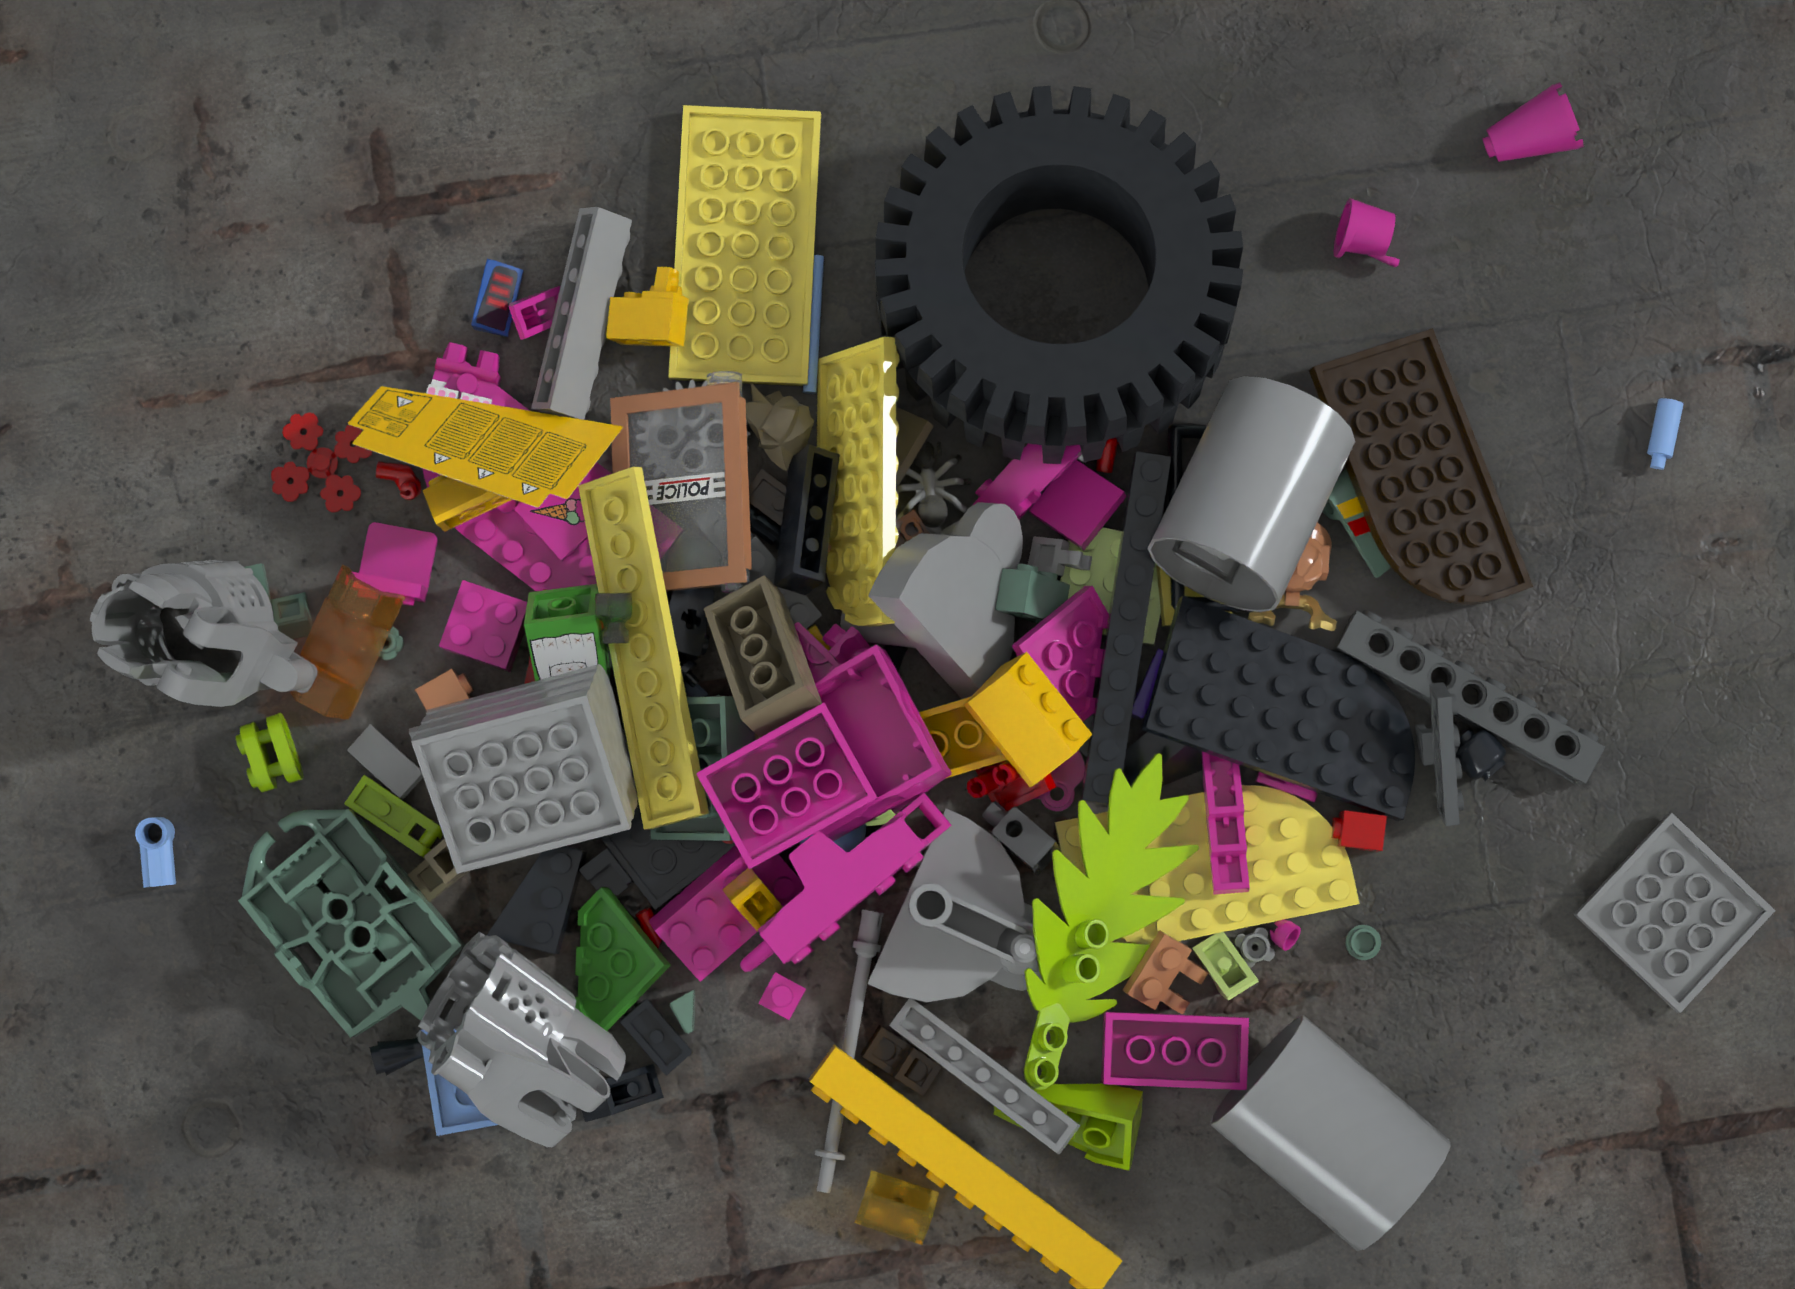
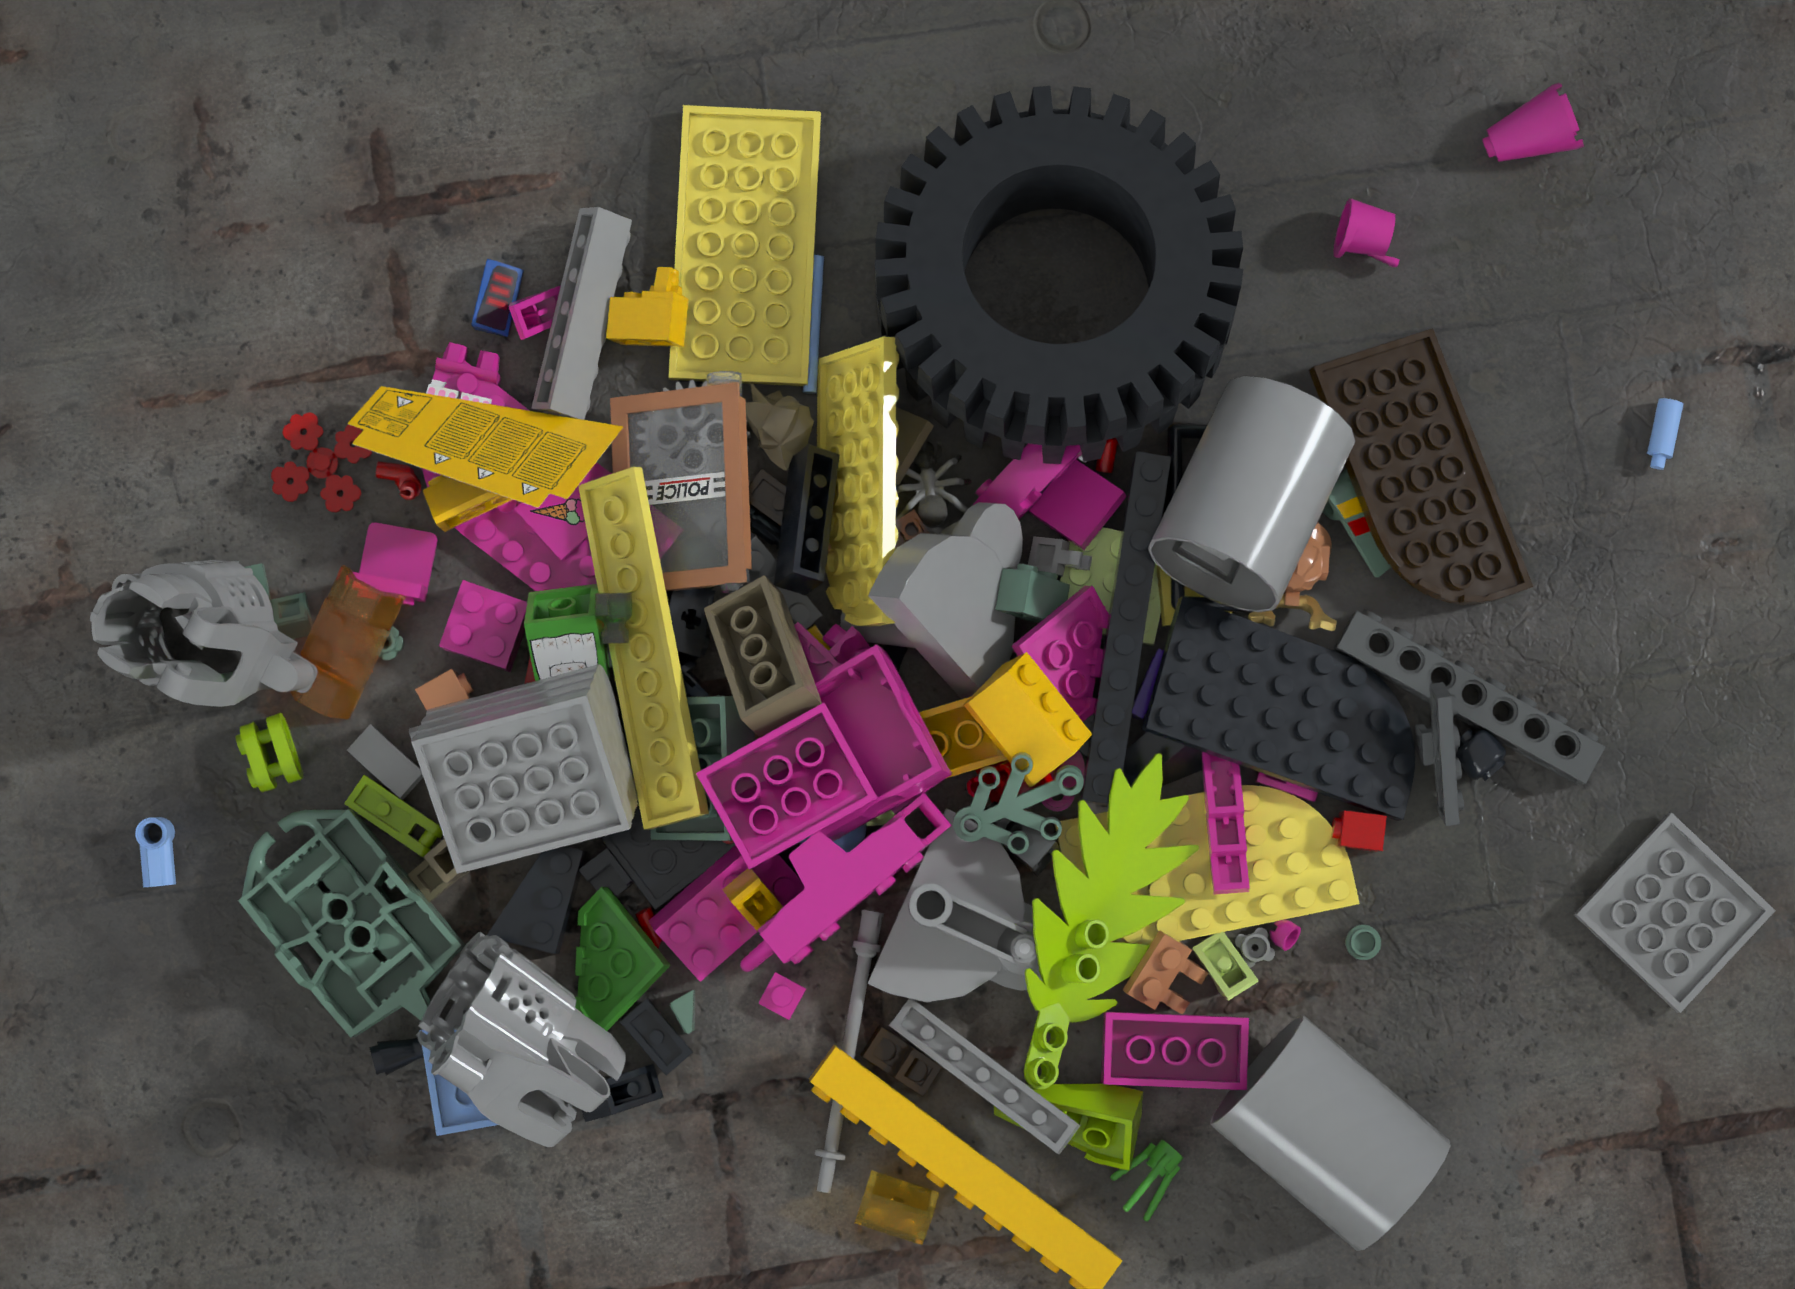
(1012, 805): none -> sand green plant
(1162, 1161): none -> bright green plant

